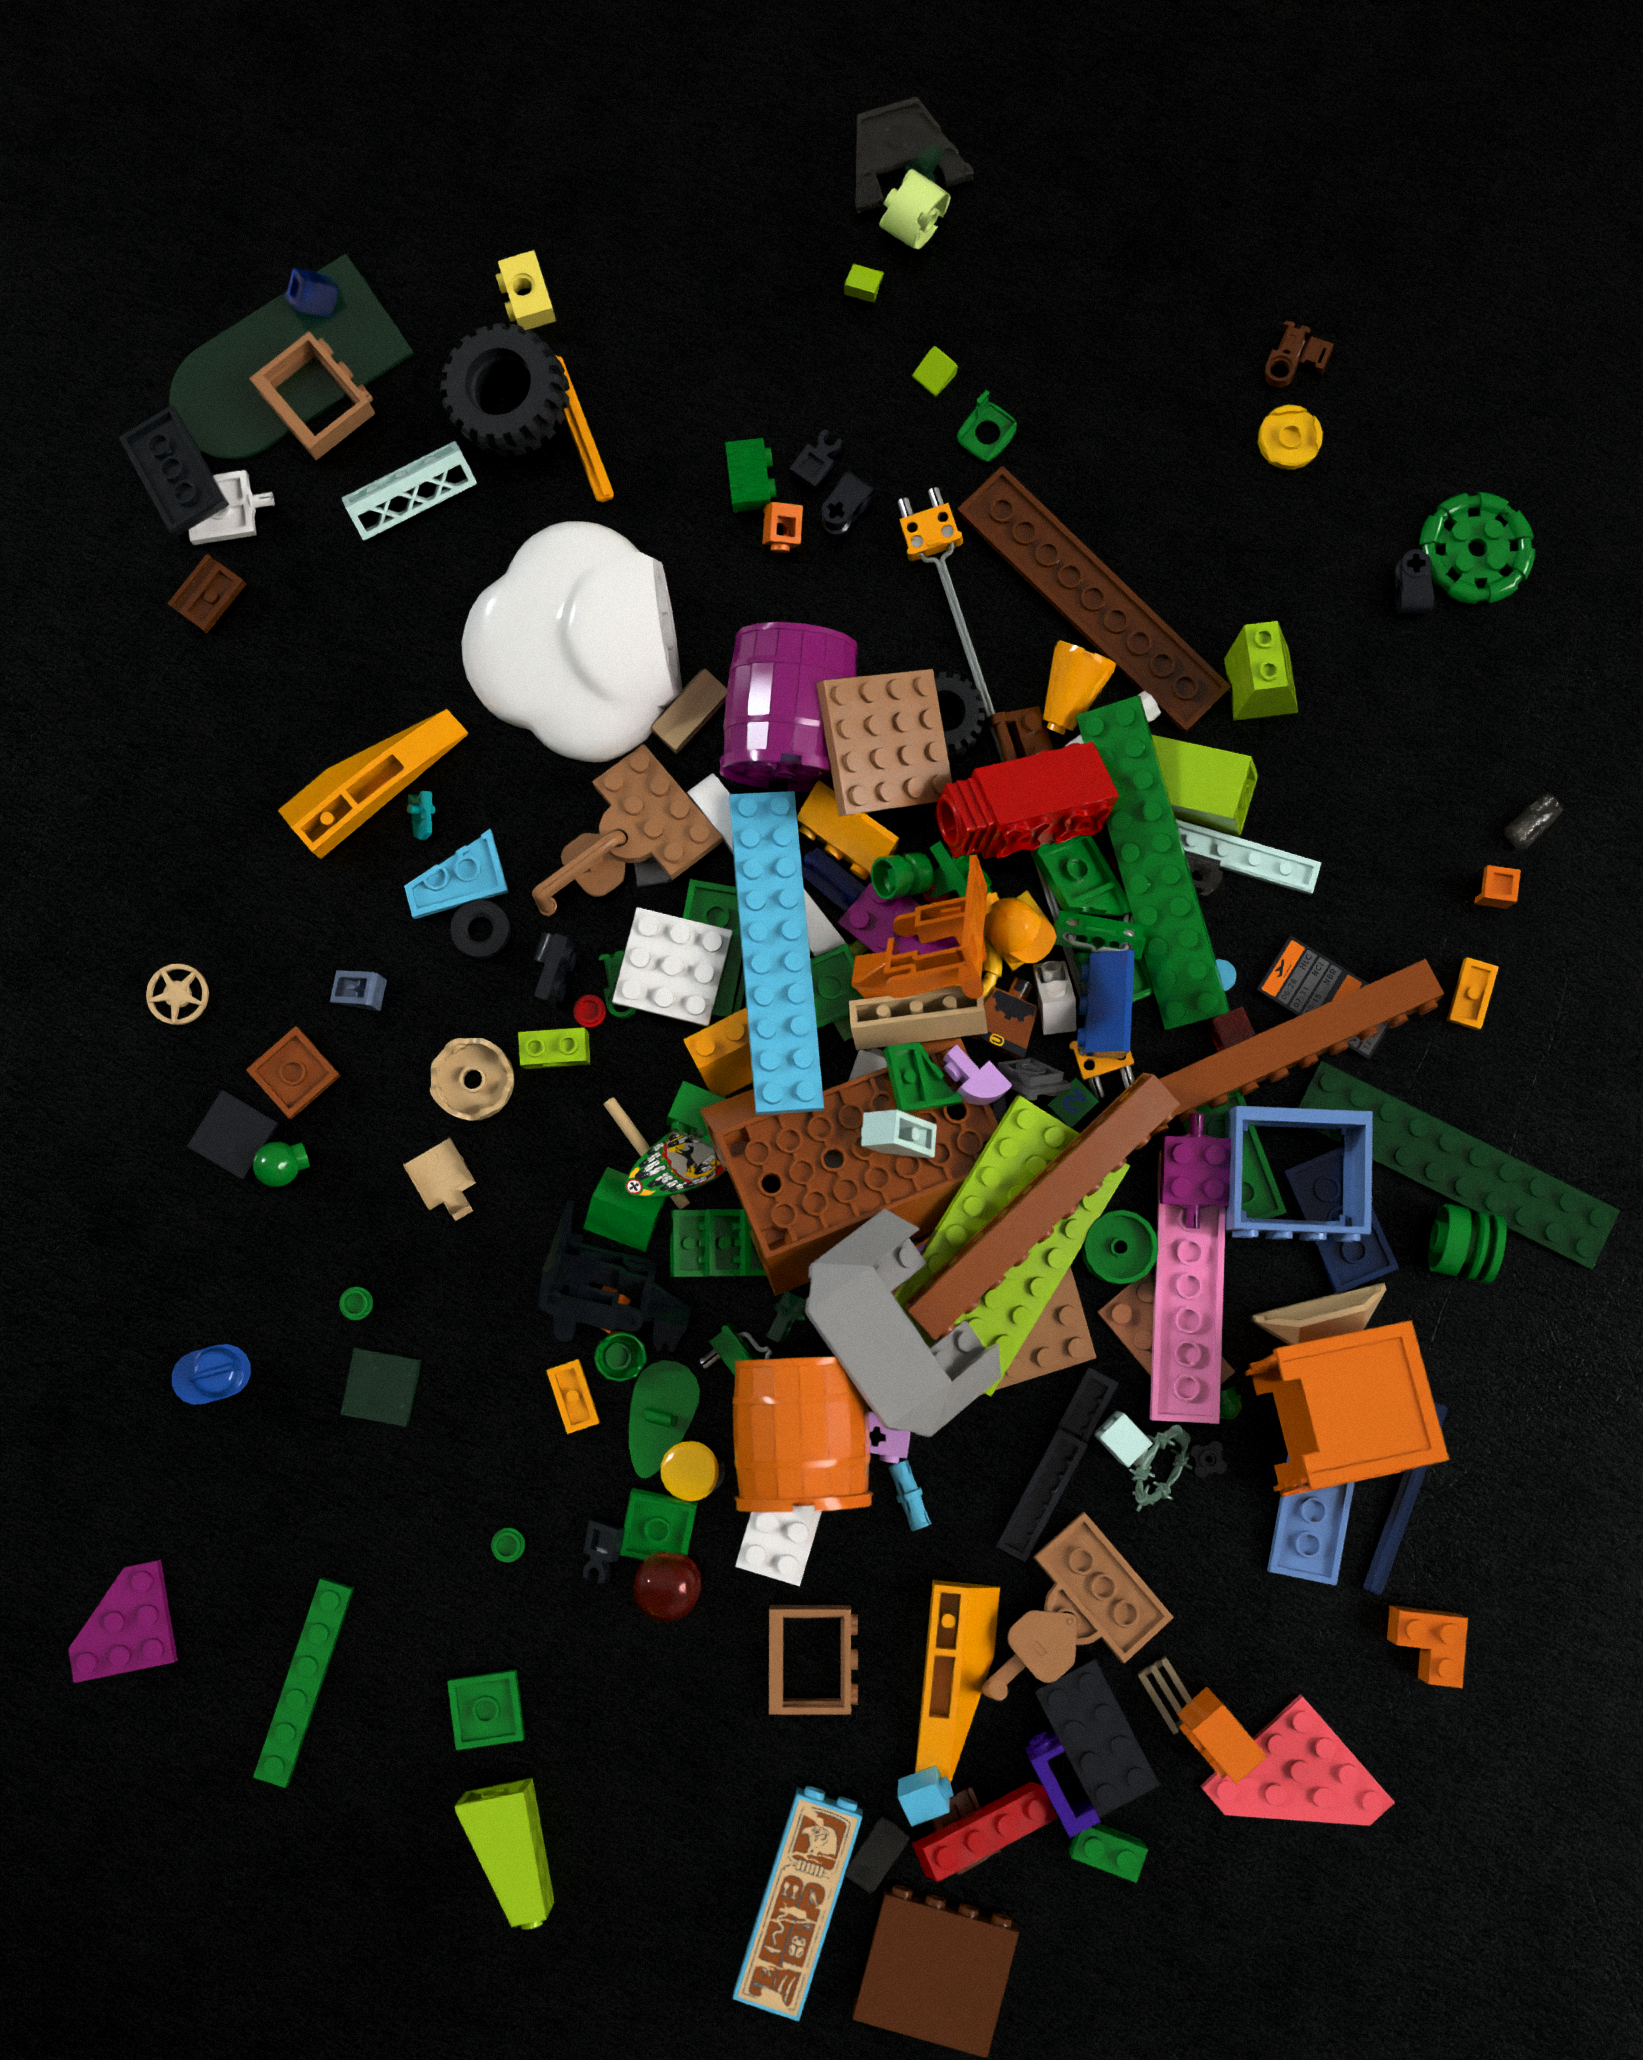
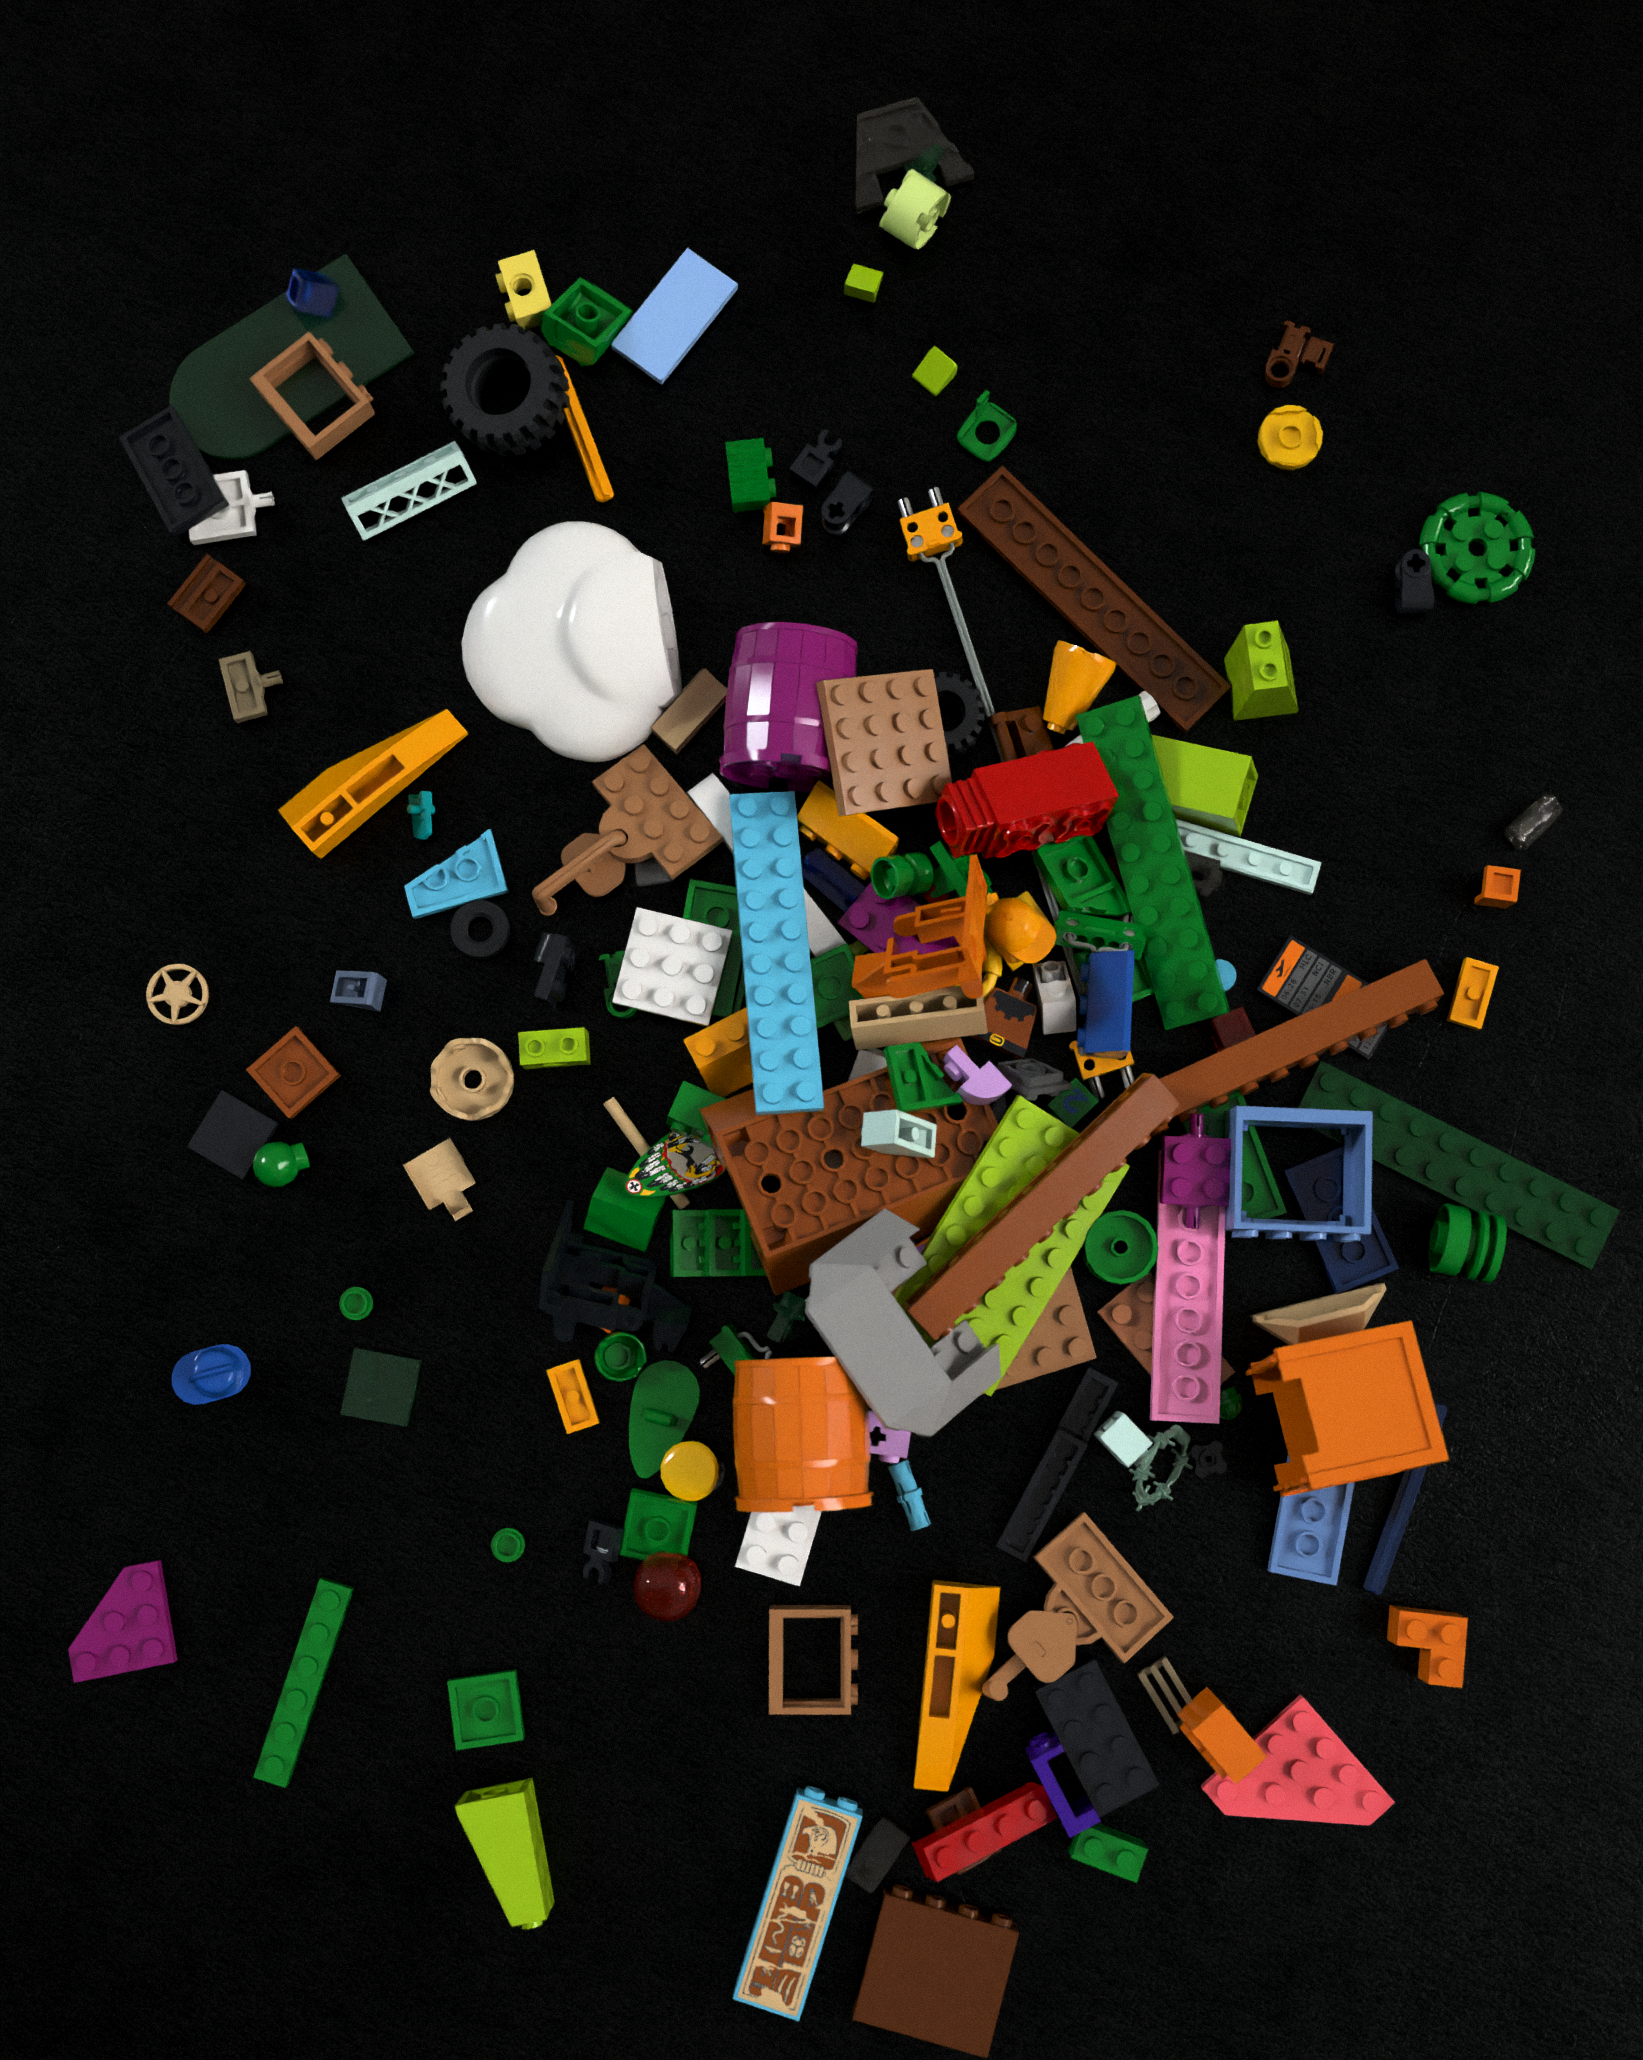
(246, 686): none -> dark tan plate
(584, 322): none -> green slope
(589, 1011): red plate -> none
(674, 316): none -> light blue tile
(924, 1795): medium azure brick -> none

